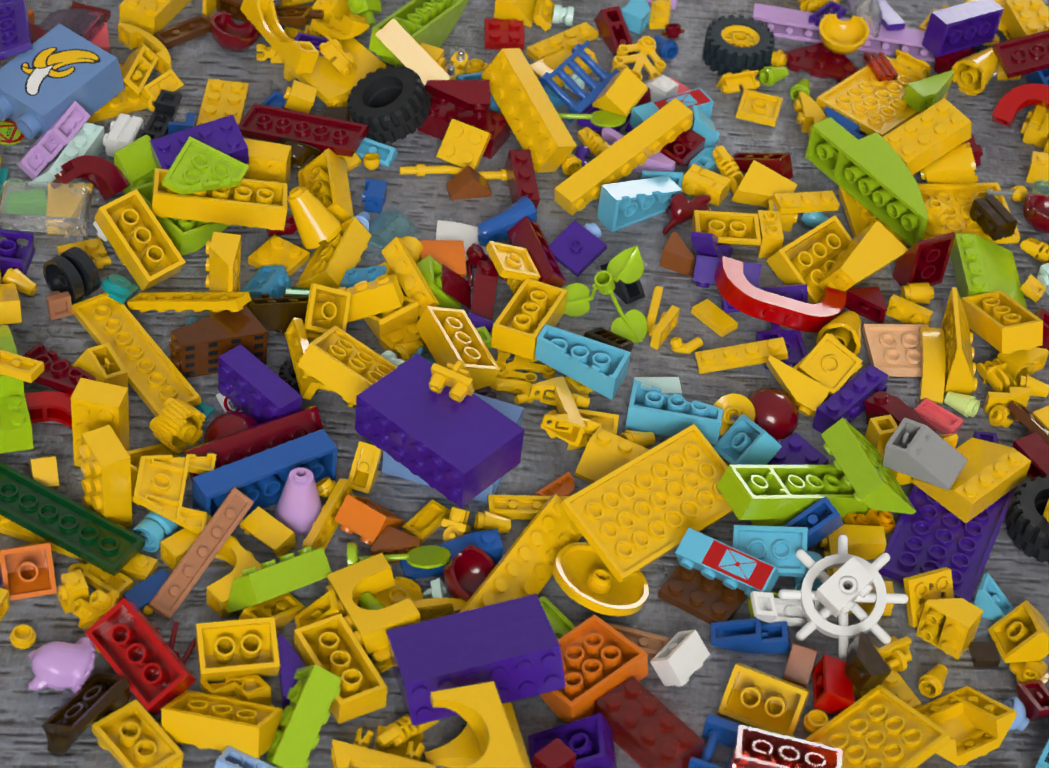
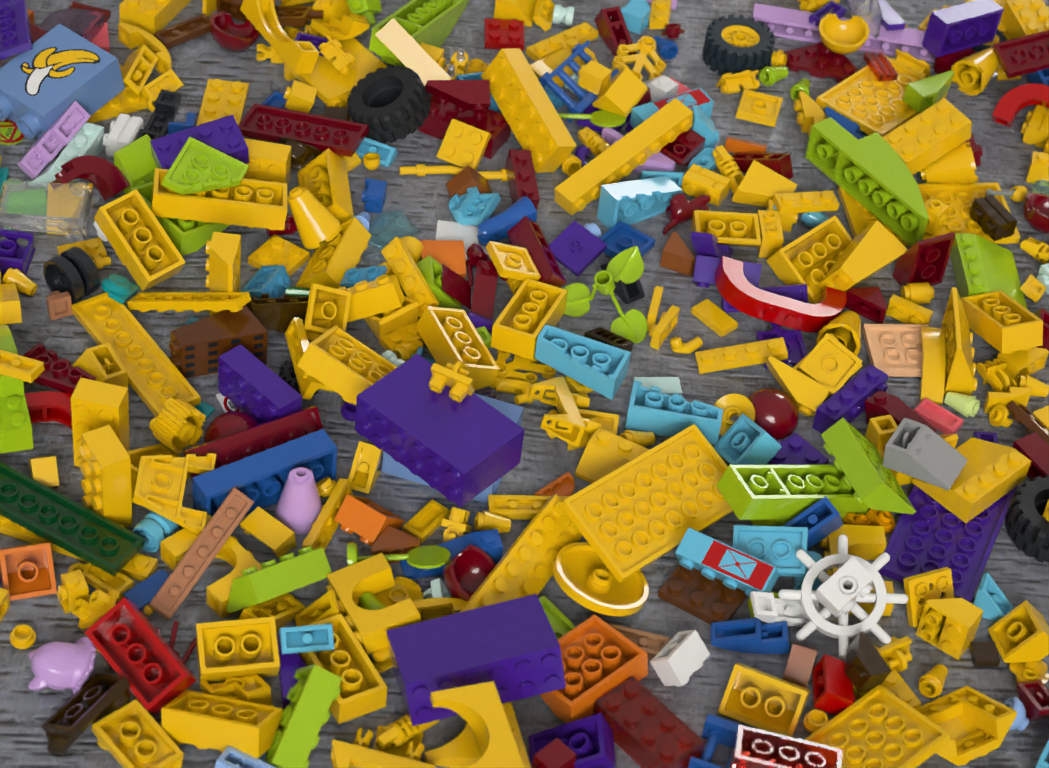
(306, 638): none -> medium azure slope
(348, 411): none -> dark purple plate
(473, 207): none -> medium azure slope
(594, 77): none -> yellow brick
(623, 237): none -> blue plate
(740, 145): none -> orange slope

